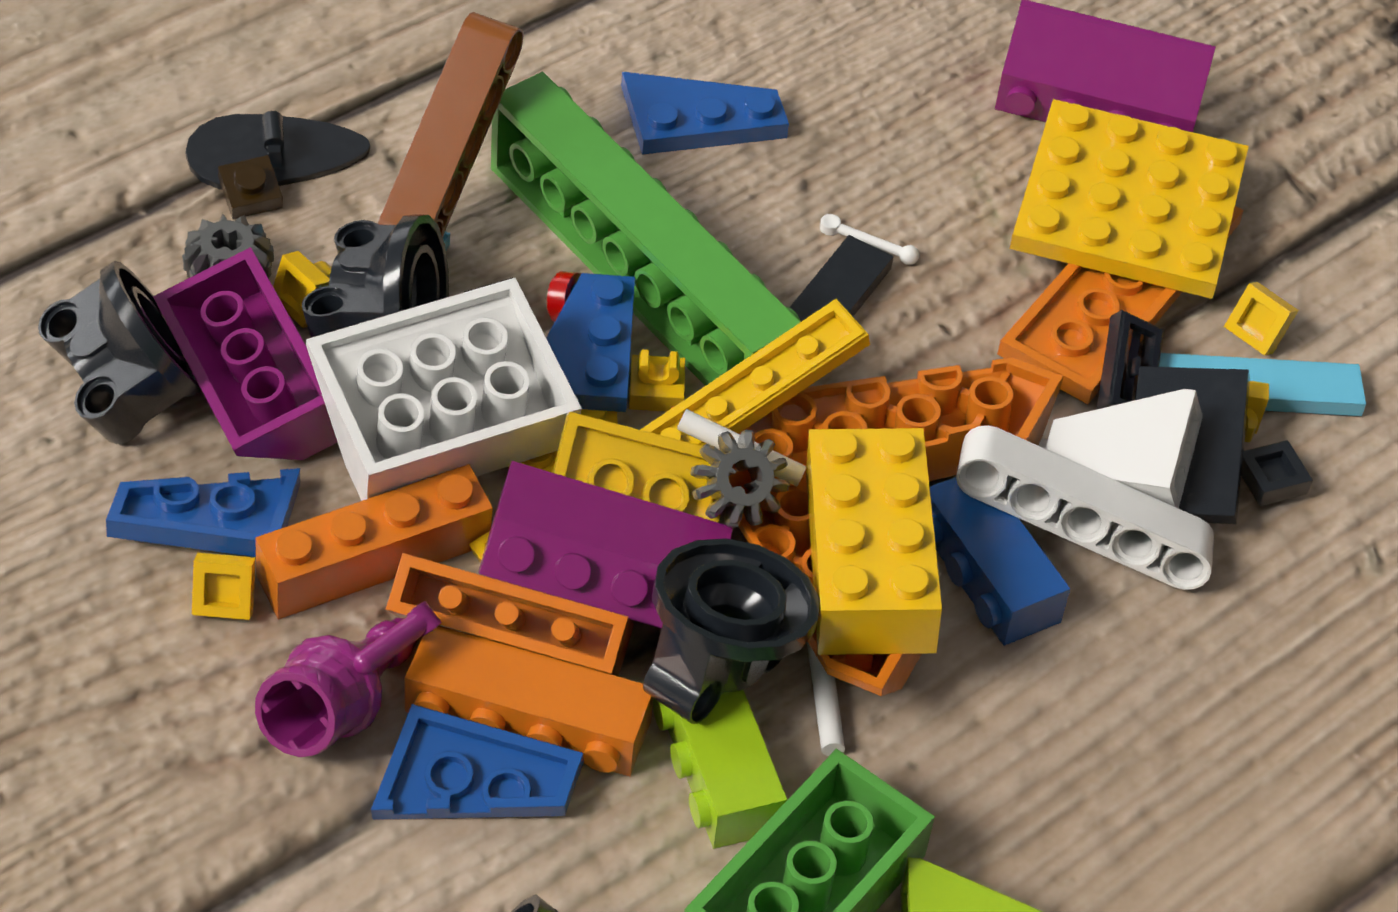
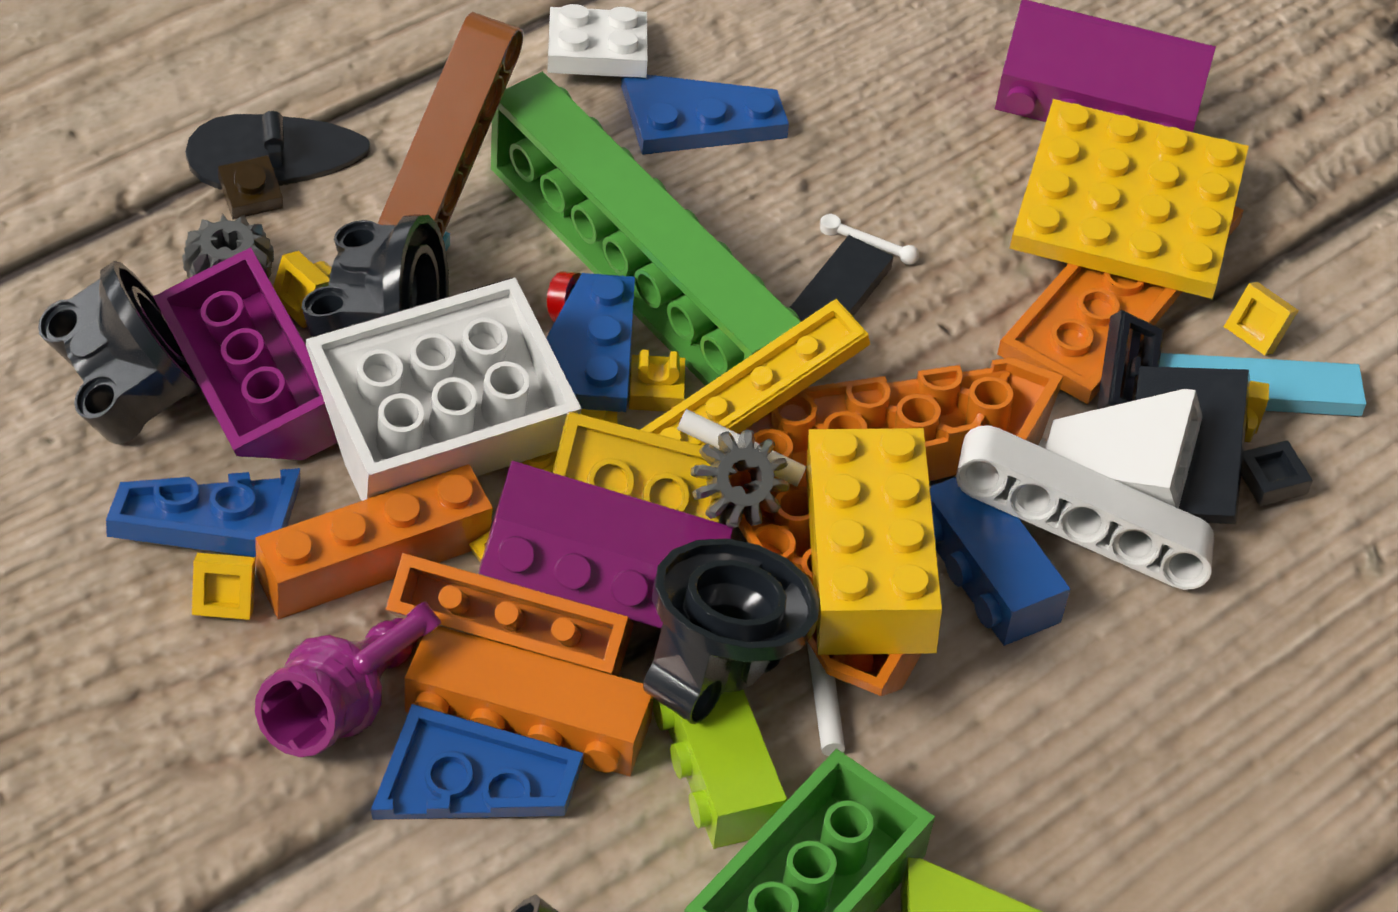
(597, 41): none -> white plate

